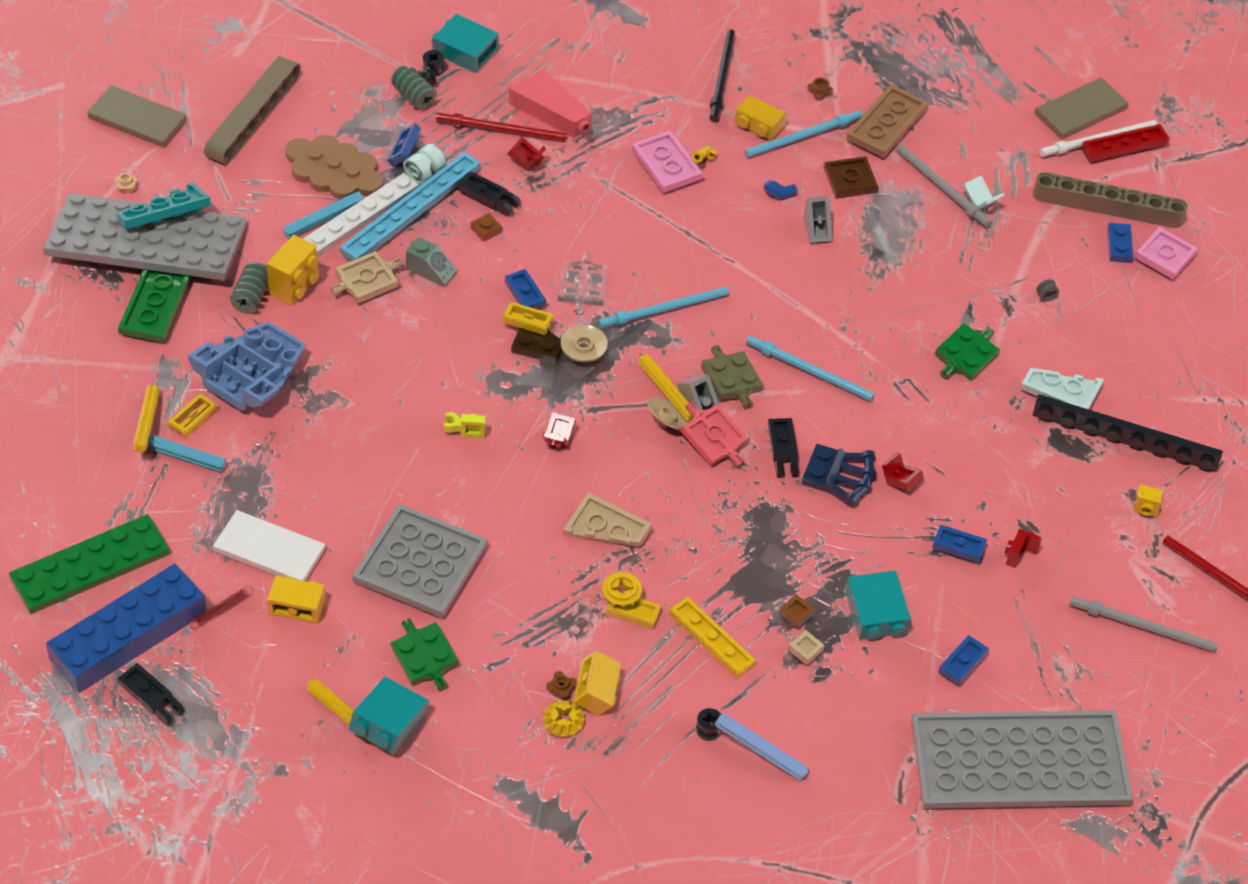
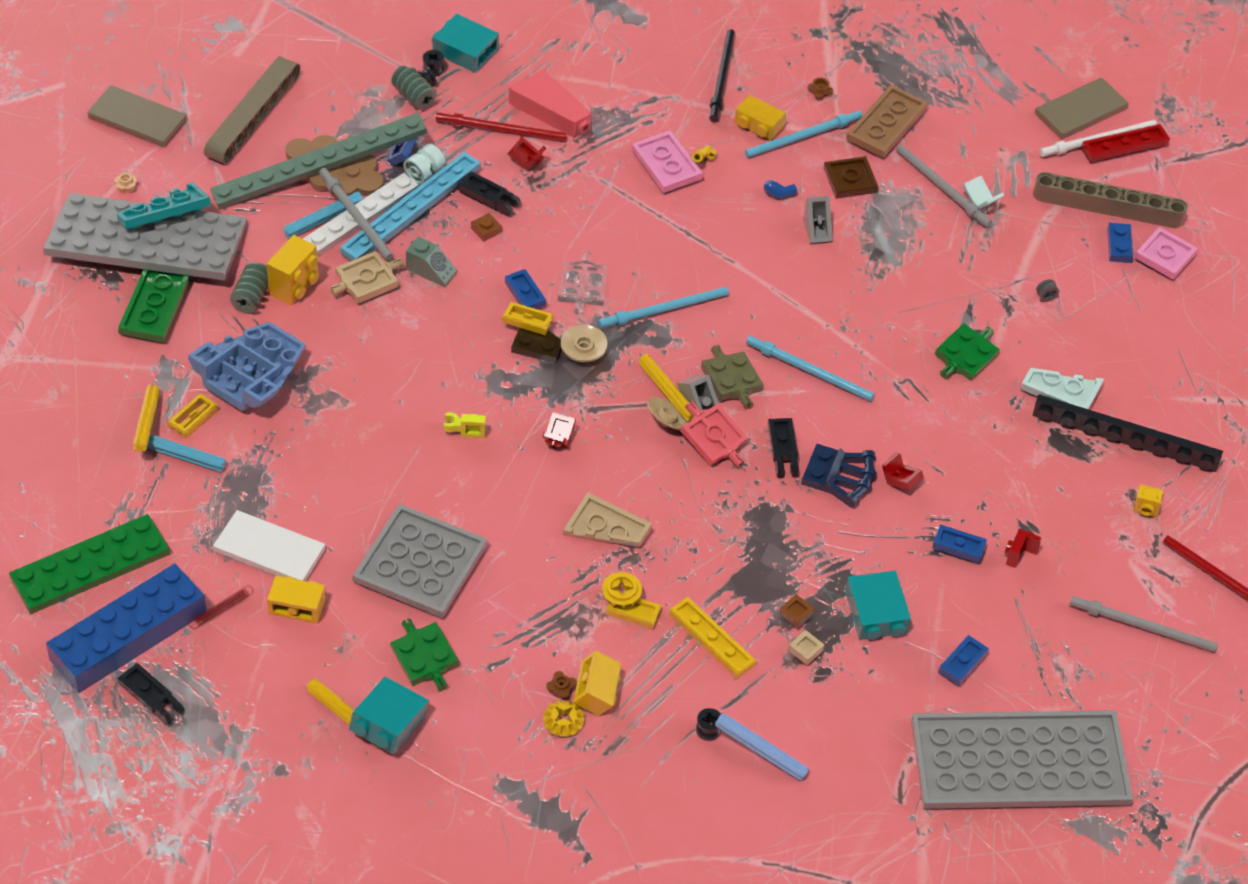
(312, 162): none -> sand green plate
(335, 187): none -> light grey bar

